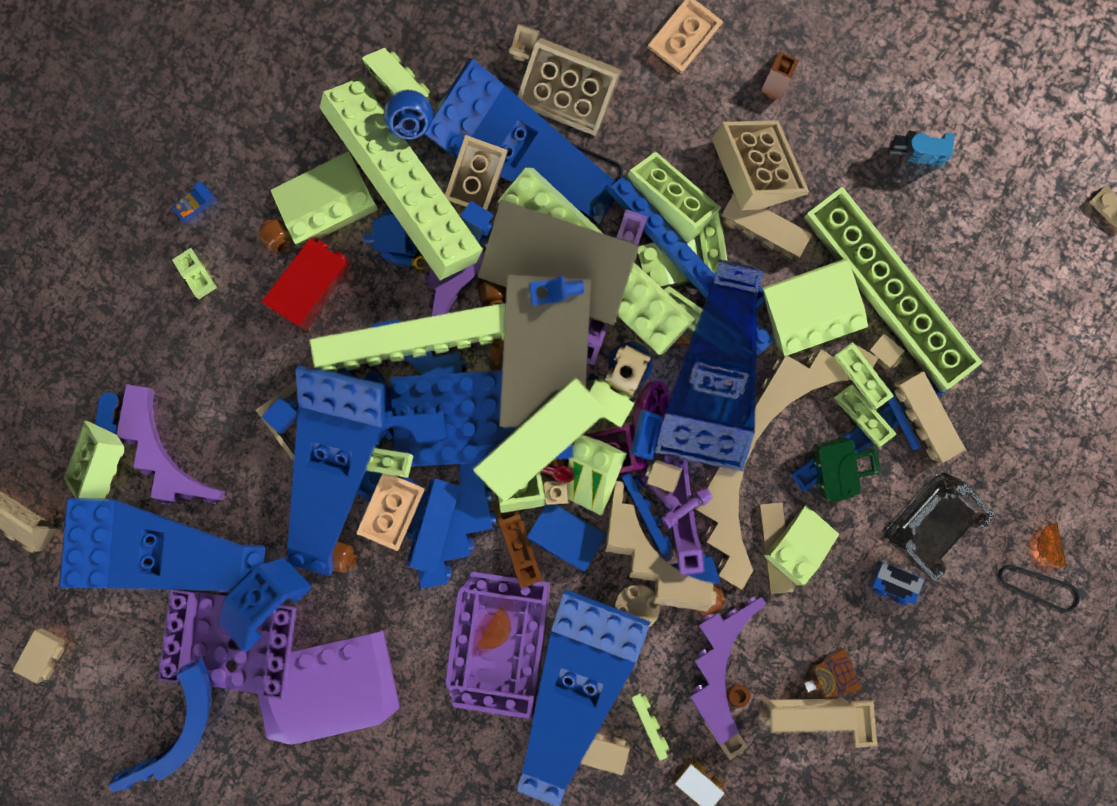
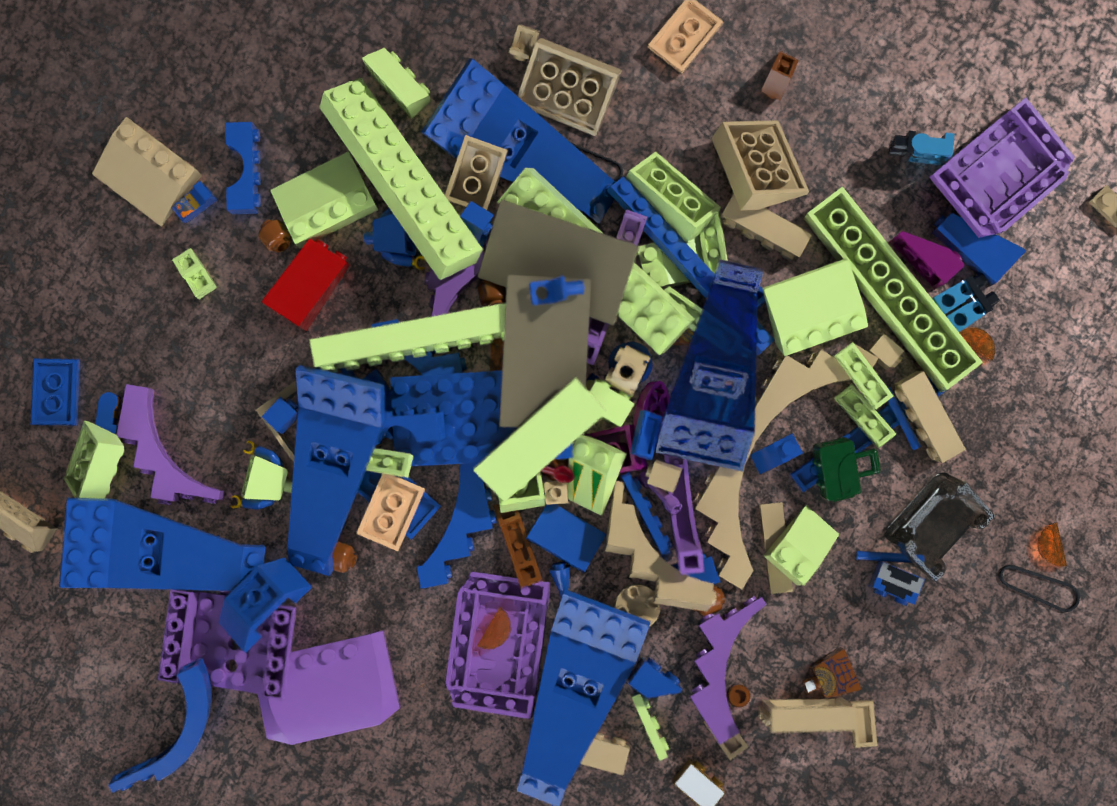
(39, 656): tan brick -> none
(55, 392): none -> blue tile
(145, 171): none -> tan slope
(243, 195): none -> blue arch
(264, 479): none -> yellowish green torso
(412, 106): blue wheel -> none
(432, 526): blue brick -> none
(561, 575): none -> blue cone
(651, 681): none -> blue slope
(702, 497): medium lavender bar -> none
(776, 453): none -> blue slope
(884, 556): none -> blue bar
(931, 261): none -> magenta slope
(970, 299): none -> dark azure hips
(980, 342): none -> clear orange tile
(983, 255): none -> blue slope
(1004, 170): none -> medium lavender slope

